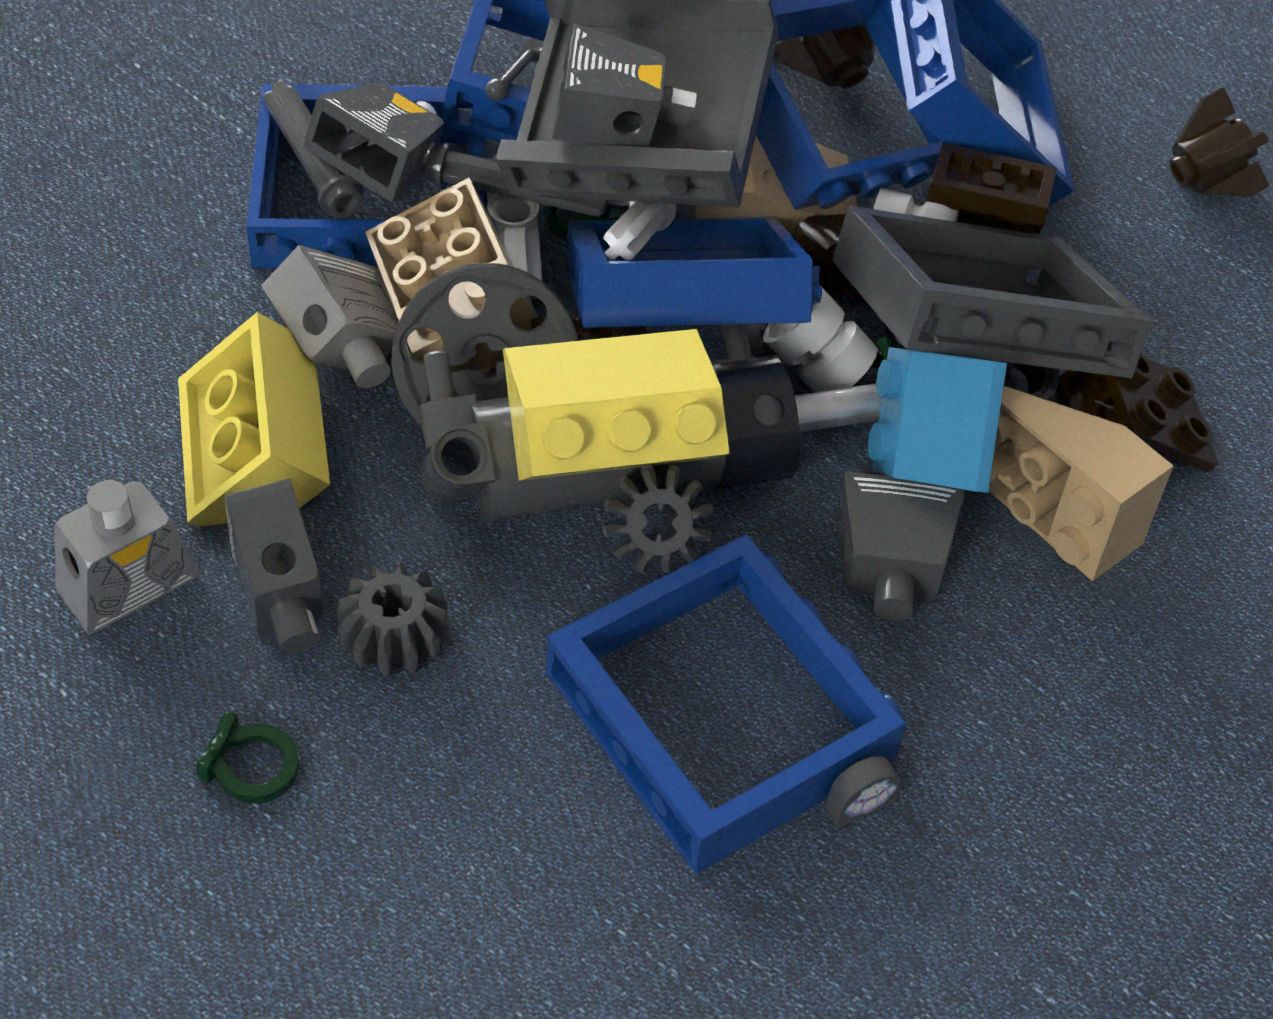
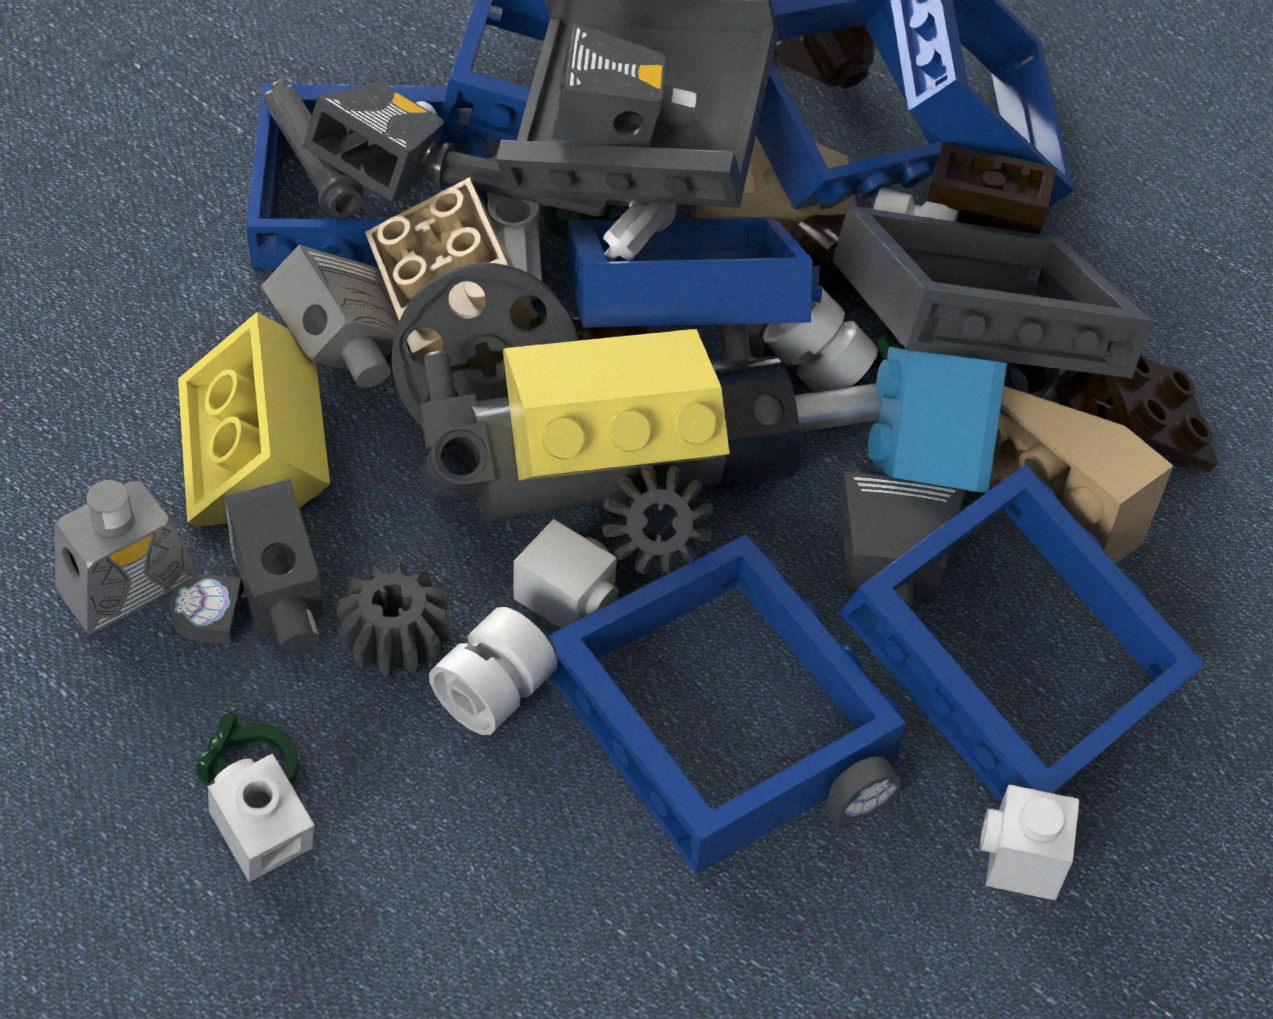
(207, 608): none -> tile
(259, 815): none -> white brick
(490, 673): none -> white wheel
(497, 88): dark grey hinge -> none
(564, 575): none -> white brick
(949, 694): none -> blue window
(1030, 841): none -> white brick
(1216, 153): dark brown brick -> none

